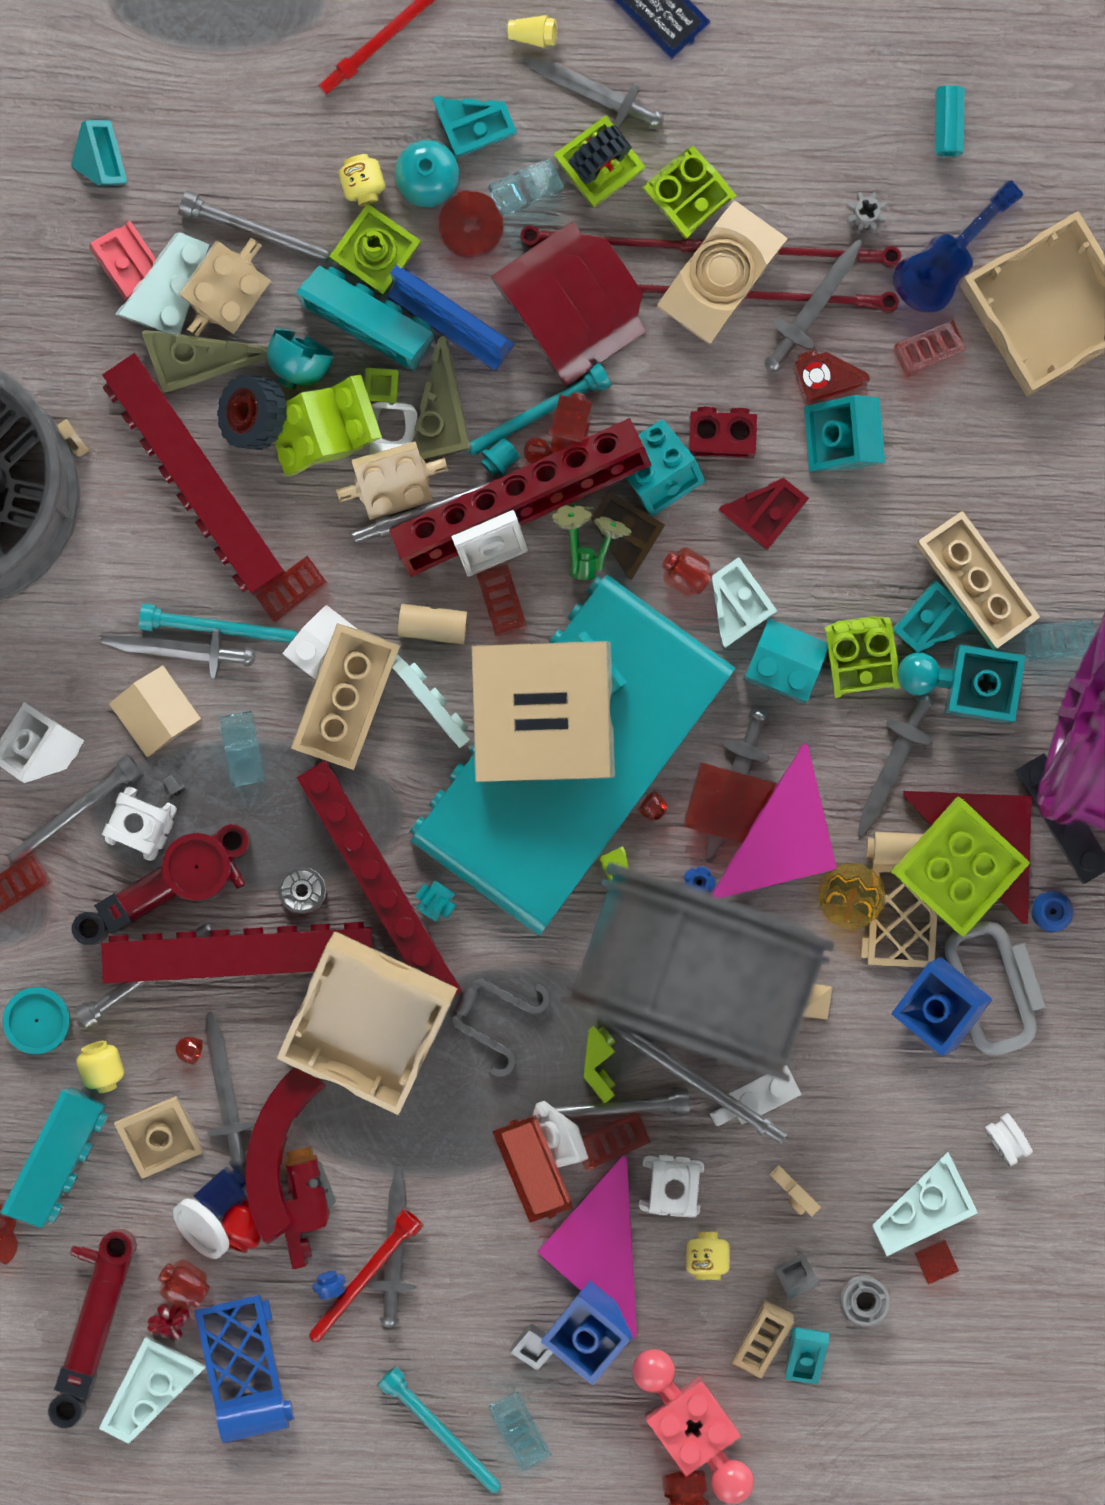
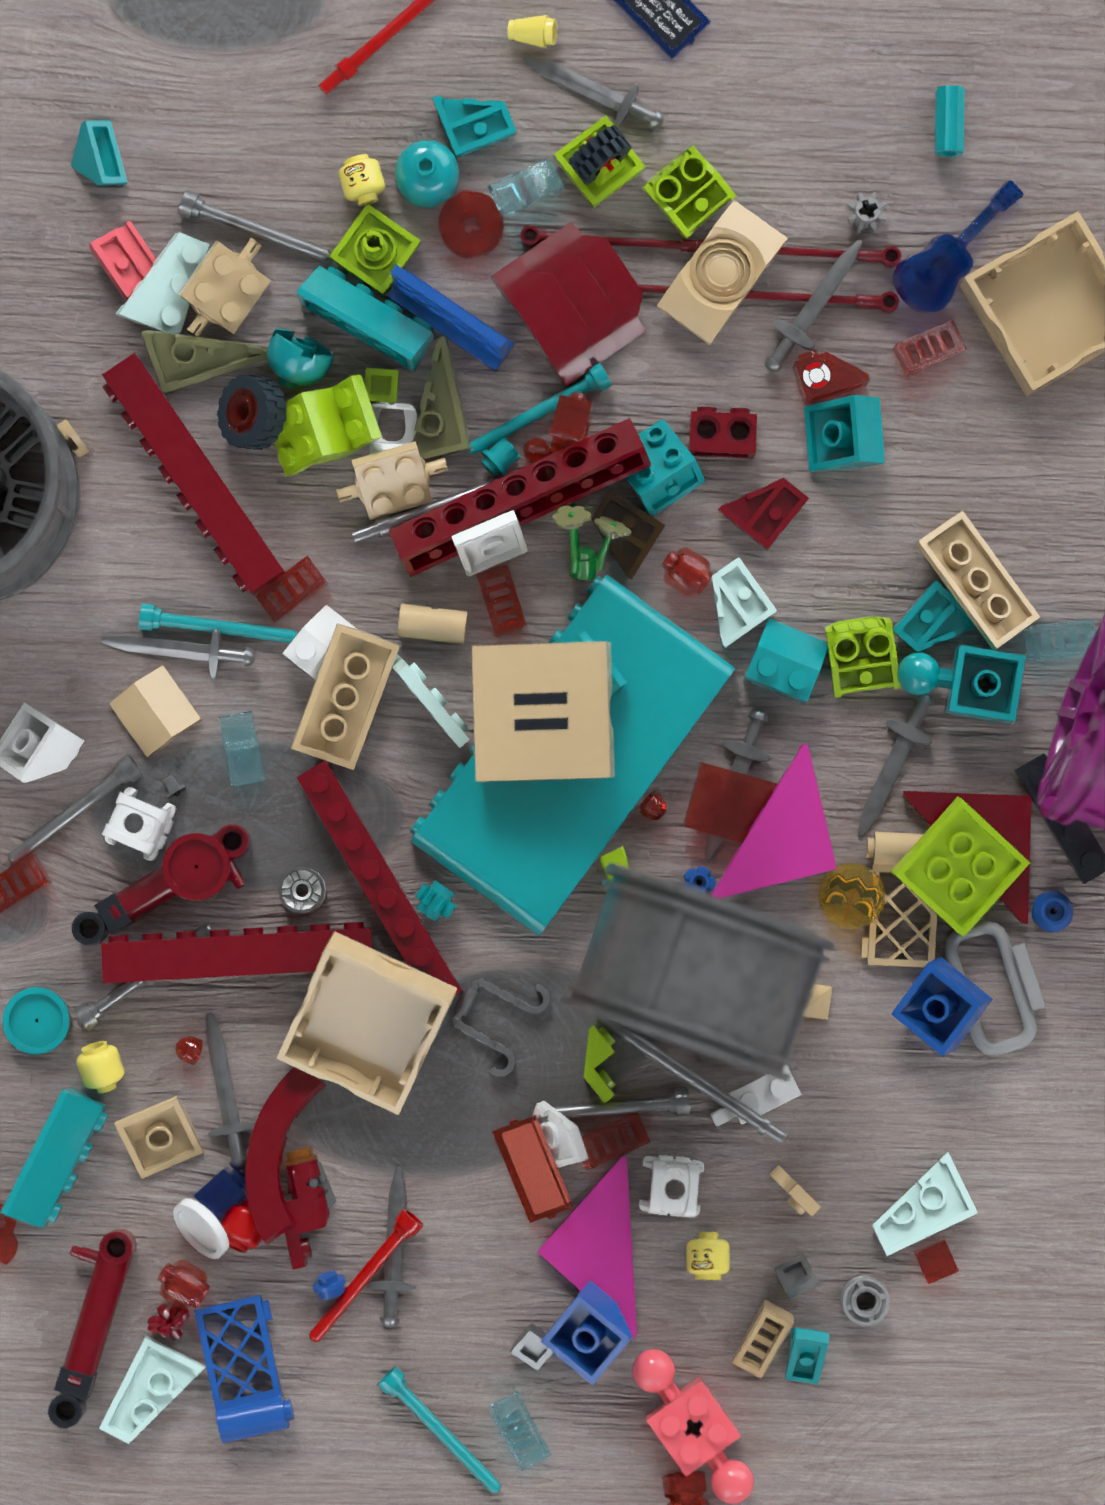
(1008, 1139): white wheel -> none

